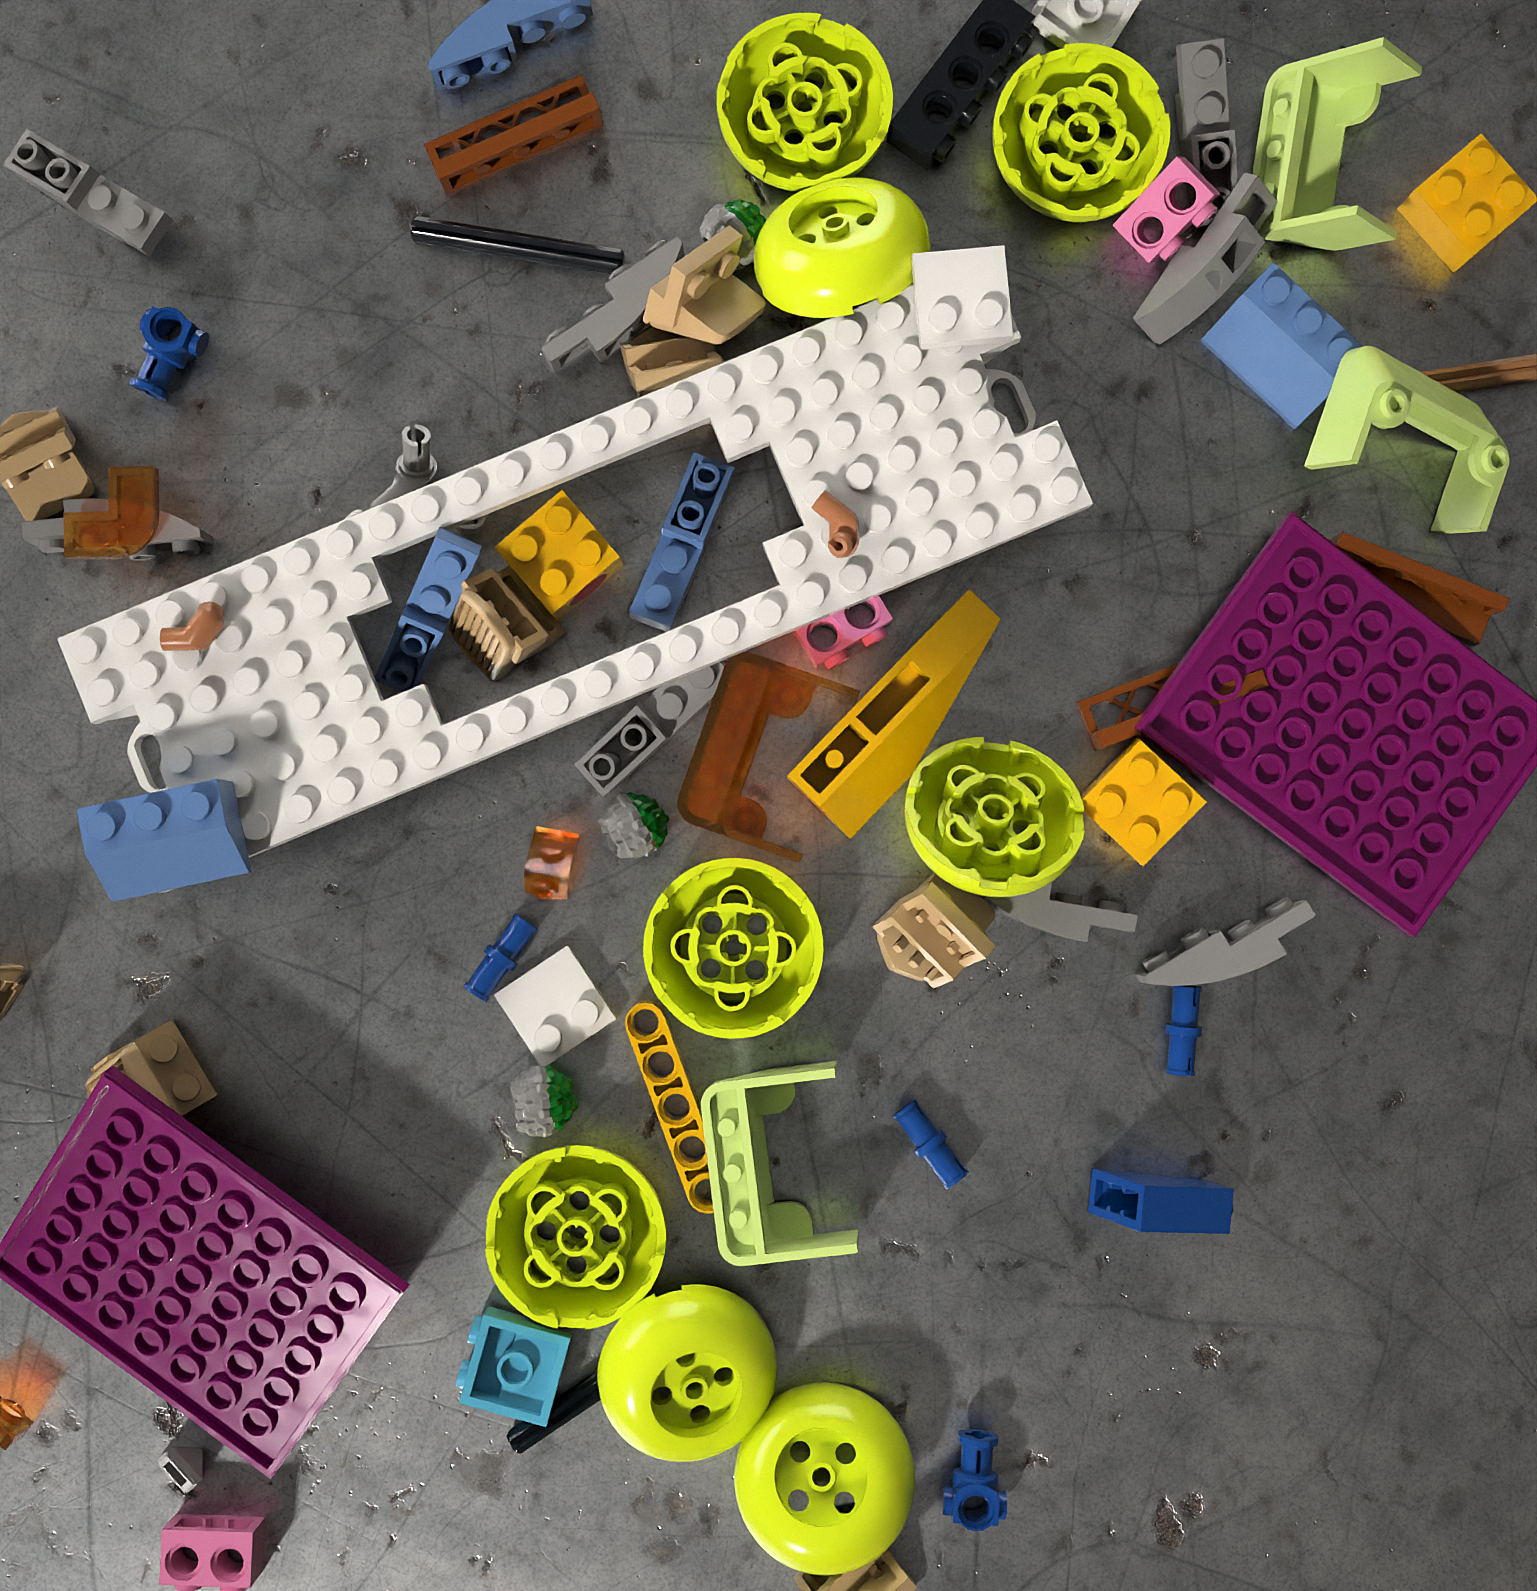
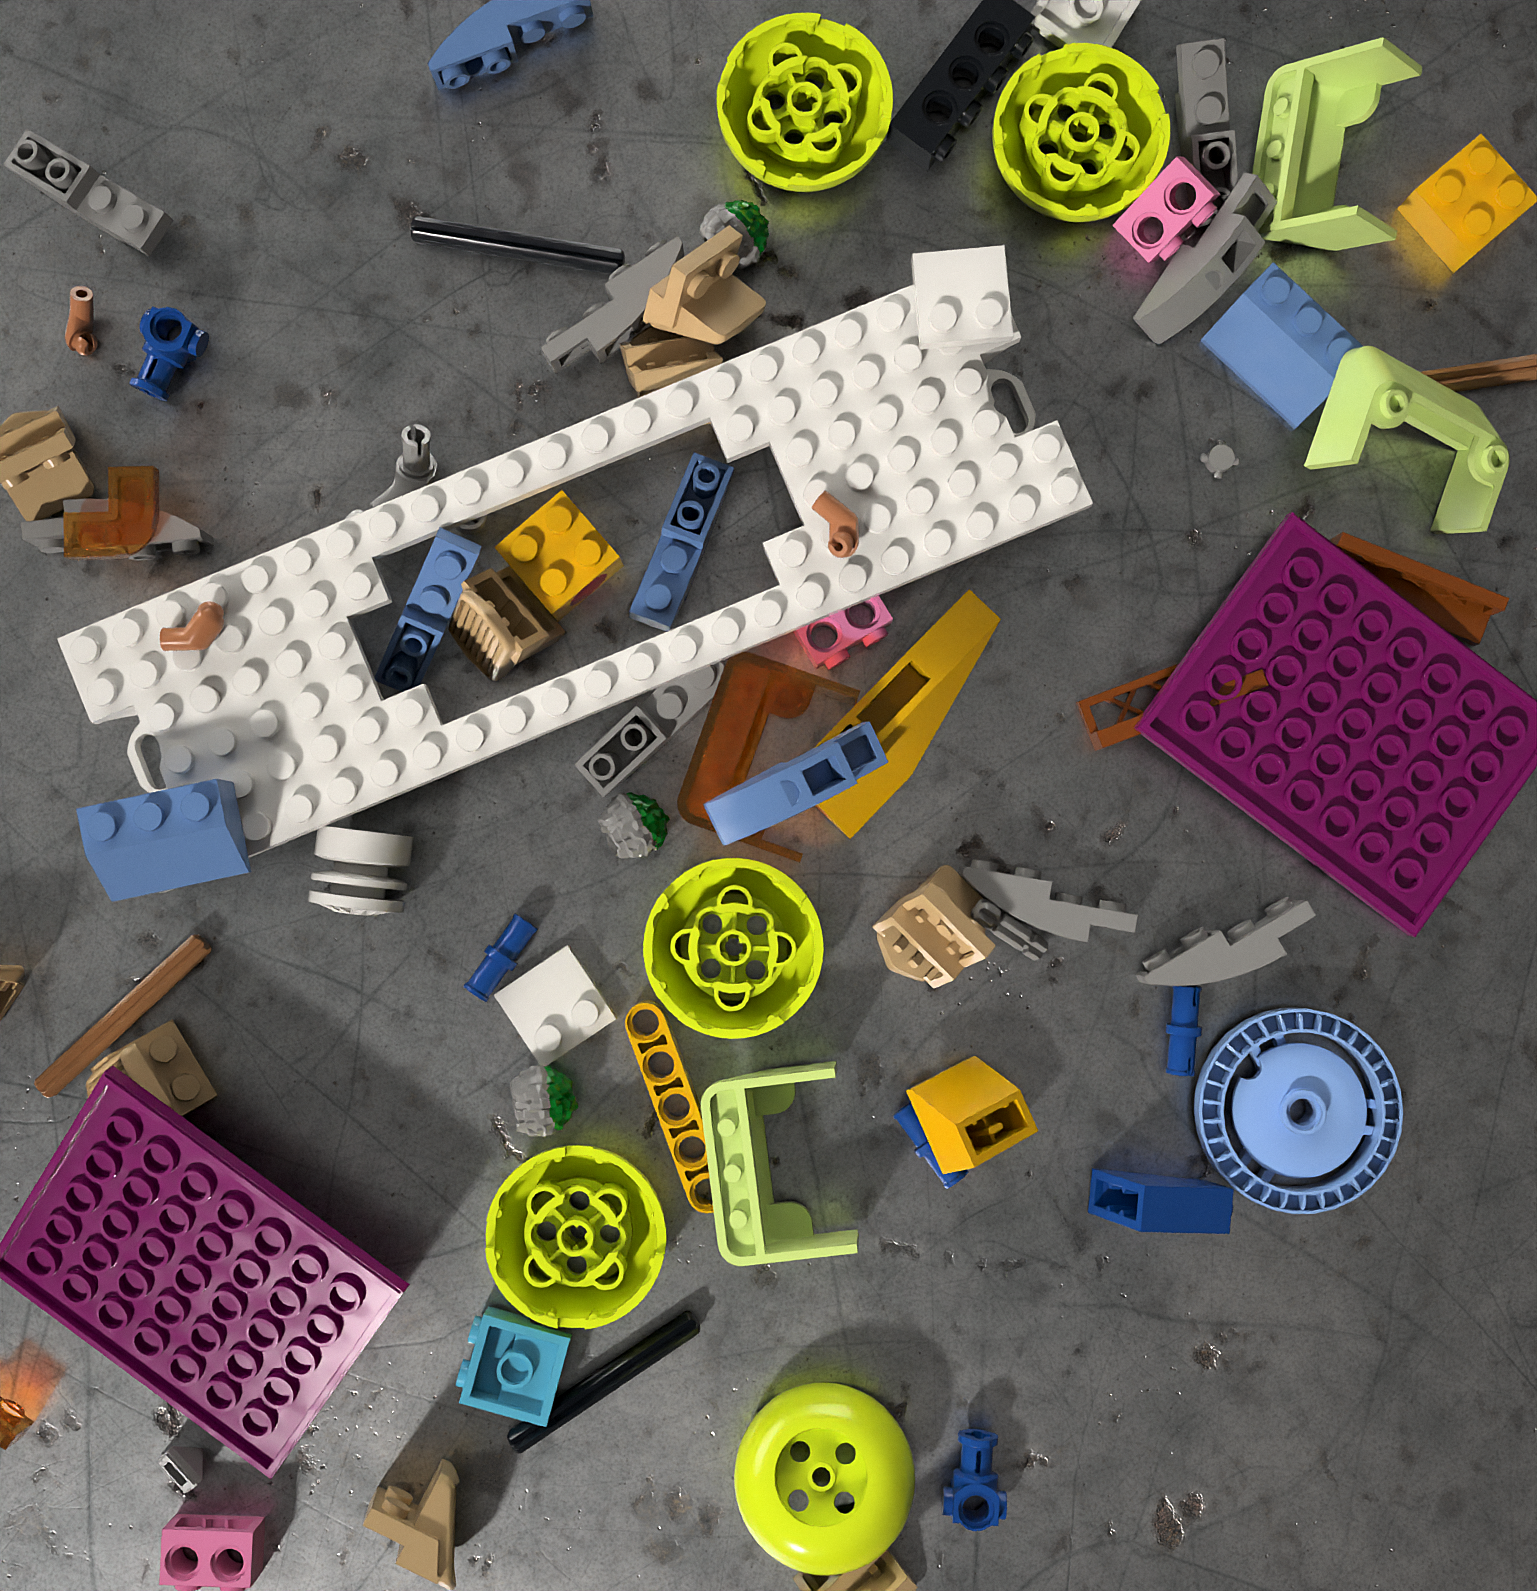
(81, 322): none -> nougat arm
(122, 1016): none -> medium nougat axle
(360, 870): none -> white wheel
(422, 1530): none -> tan piece
(516, 141): dark orange fence -> none
(550, 863): clear orange bracket -> none
(681, 1345): neon yellow brick -> none
(796, 784): none -> medium blue slope
(839, 247): neon yellow brick -> none
(970, 1114): none -> yellow slope
(971, 800): neon yellow brick -> none
(1009, 929): none -> light grey axle
(1141, 801): yellow brick -> none
(1219, 459): none -> light grey piece
(1332, 1117): none -> light blue piece

